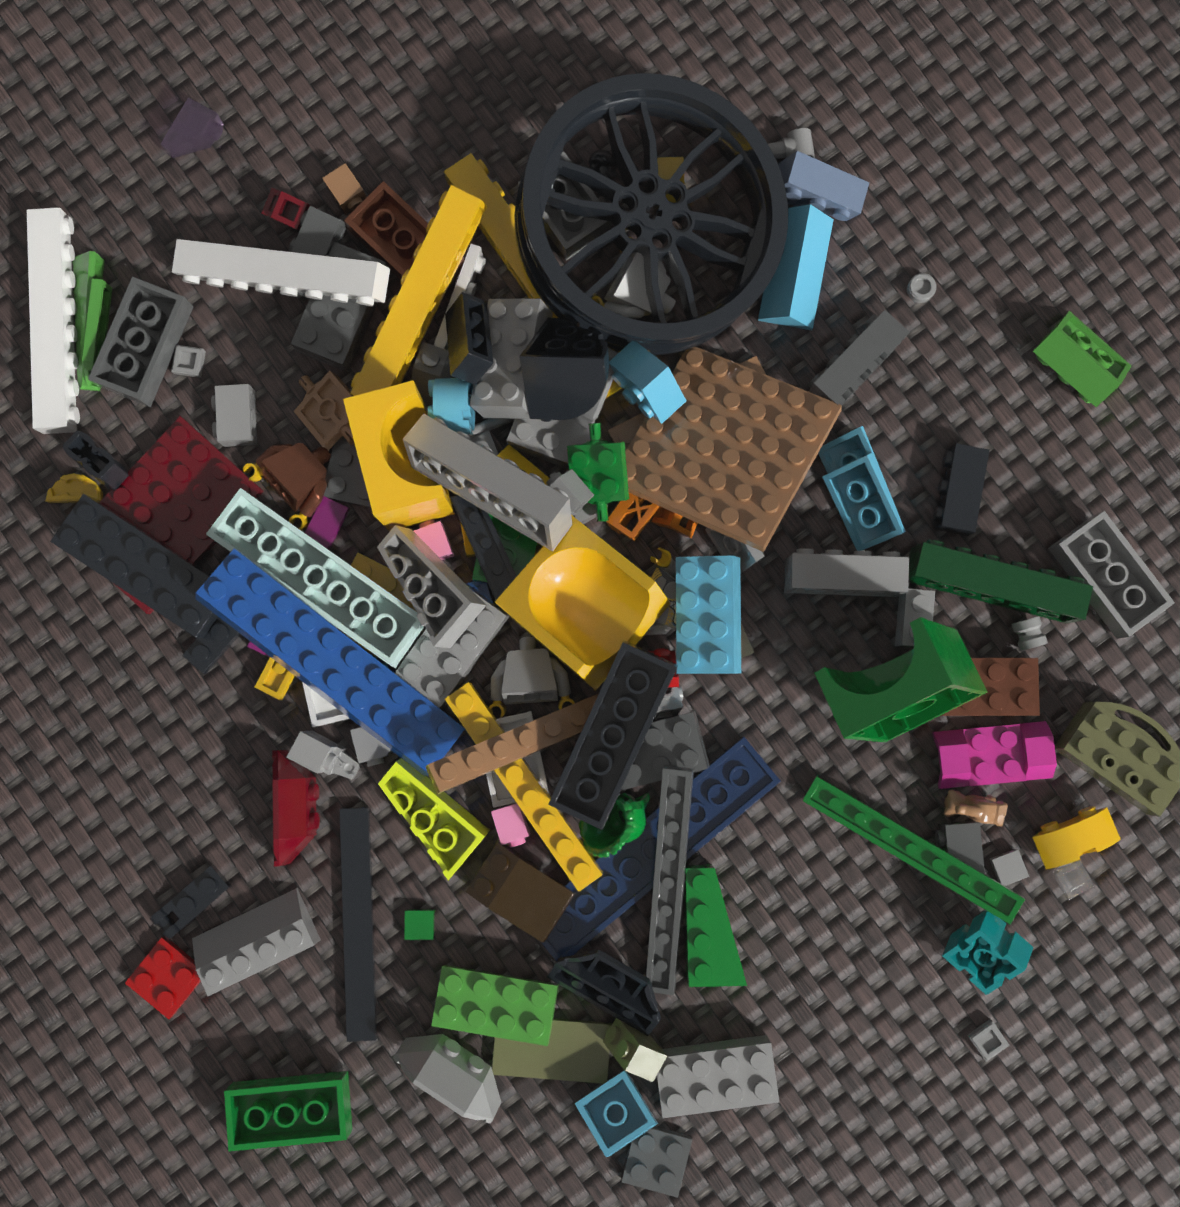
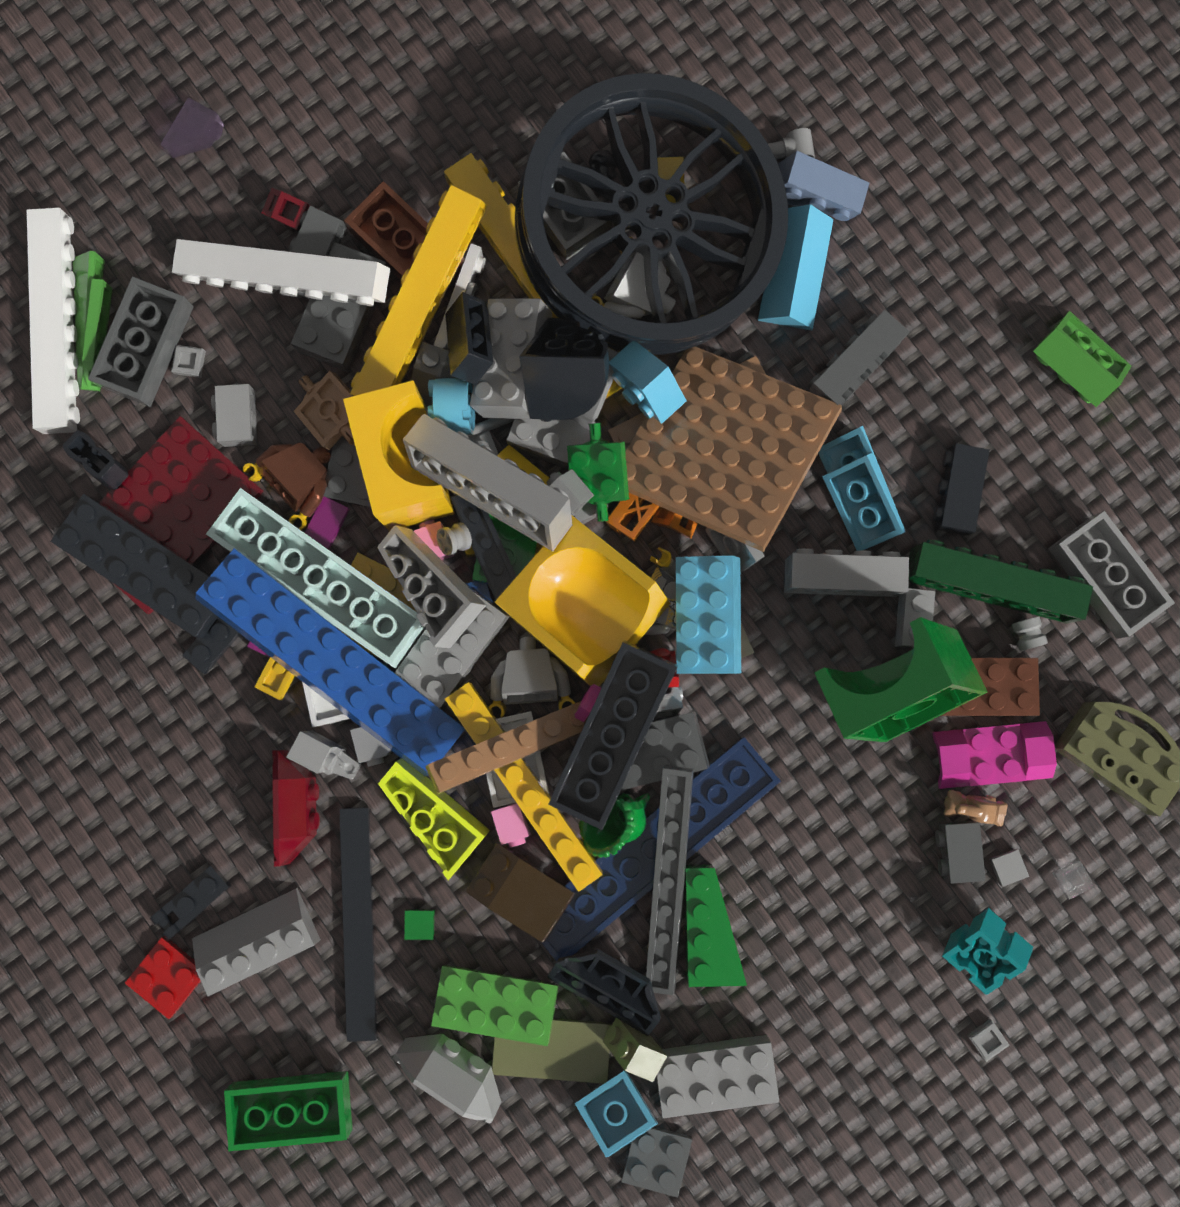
(72, 487): yellow tile -> none
(344, 188): medium nougat brick -> none
(454, 539): none -> light grey wheel
(587, 702): none -> dark pink tile
(914, 850): green plate -> none
(921, 288): light grey tile -> none
(1083, 834): yellow brick -> none

